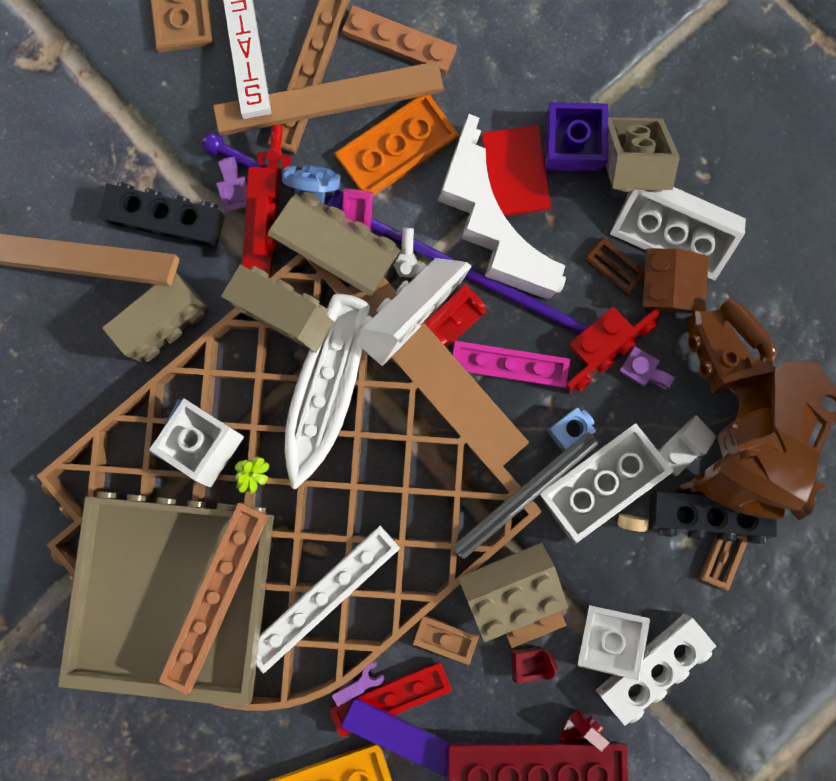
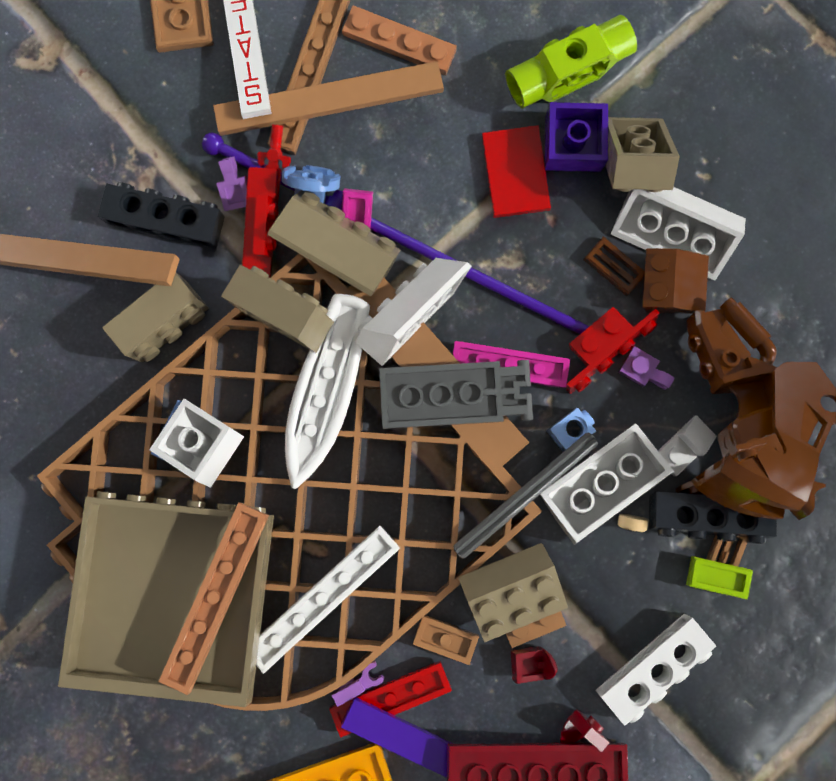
(250, 473): lime plant -> none
(396, 145): orange tile -> none
(406, 263): white piece -> none
(454, 394): none -> dark grey hinge
(456, 316): red hinge -> none
(512, 258): white arch -> none
(571, 62): none -> lime brick
(614, 642): white tile -> none
(719, 577): none -> lime tile

